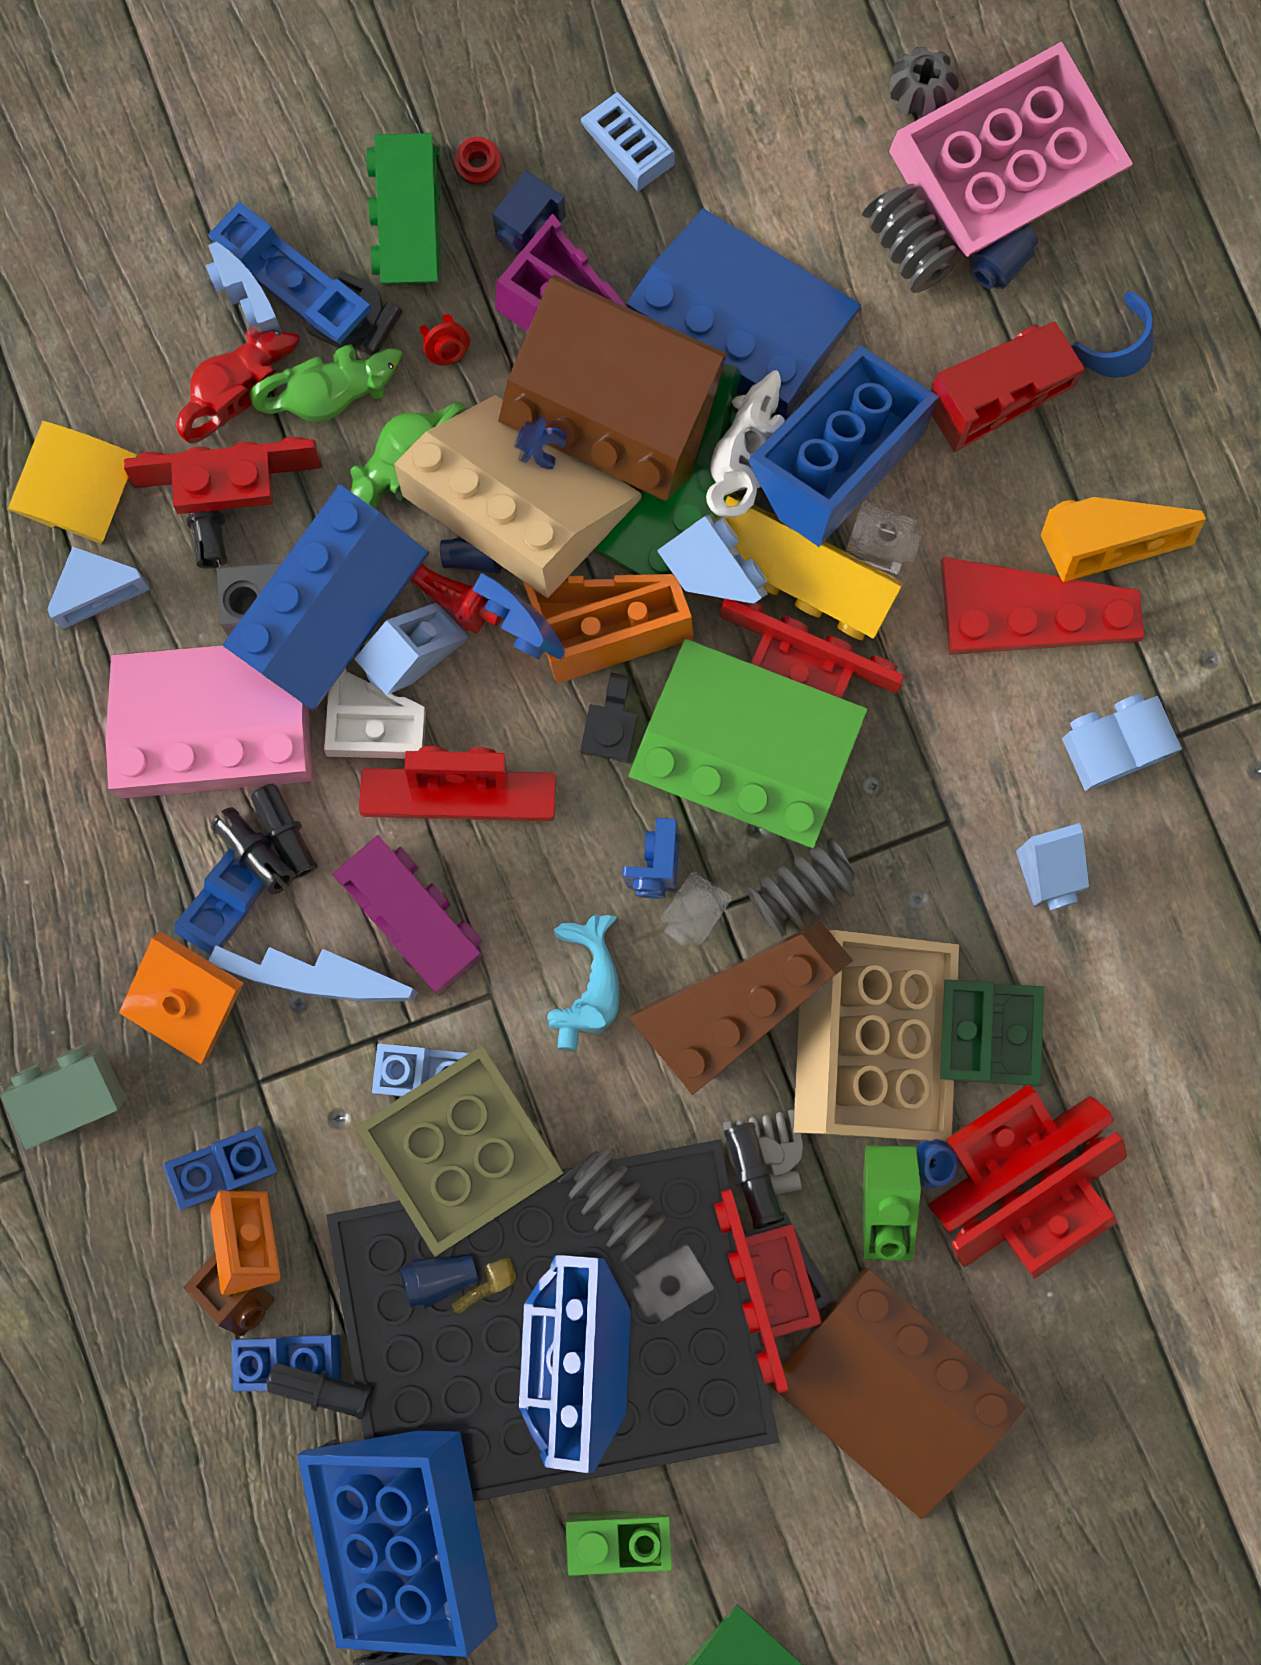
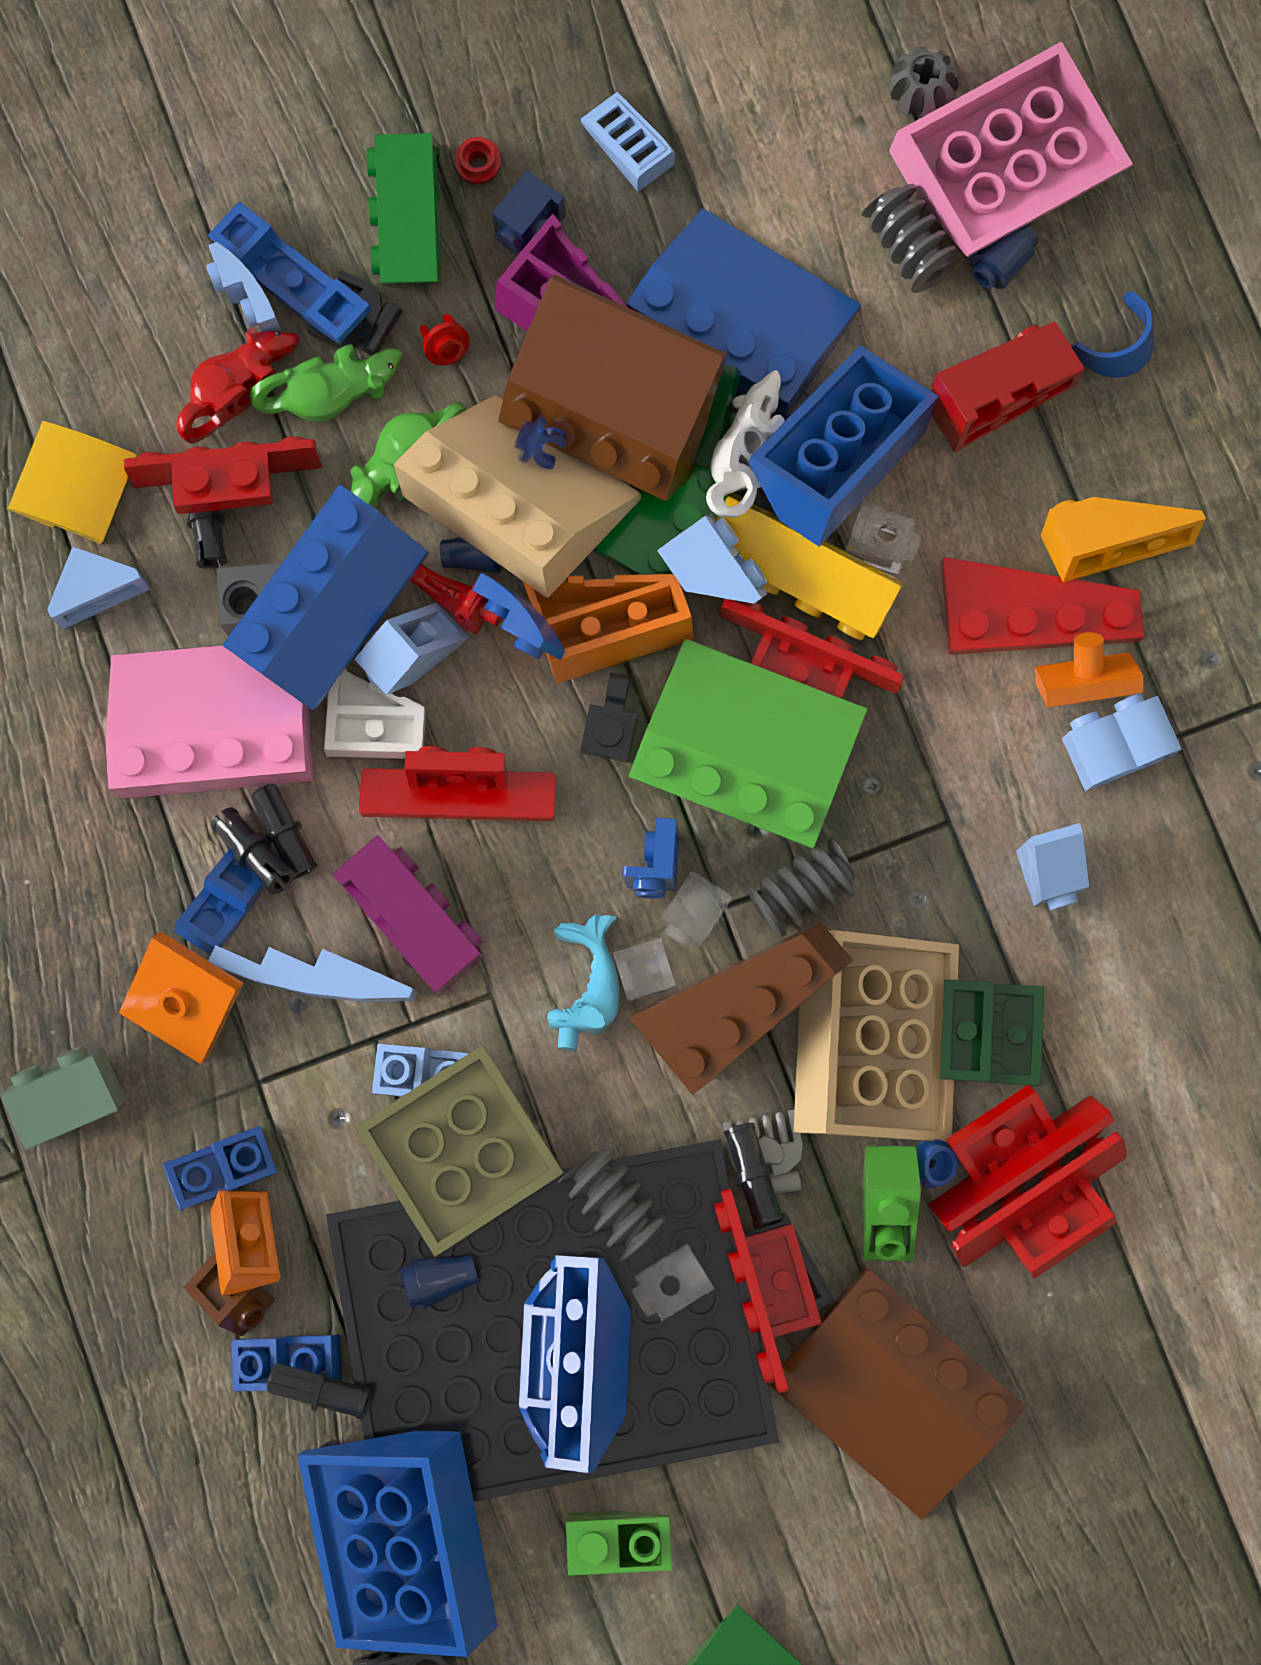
(498, 1276): clear yellow hand -> none
(644, 971): none -> clear brick
(1089, 675): none -> orange tile

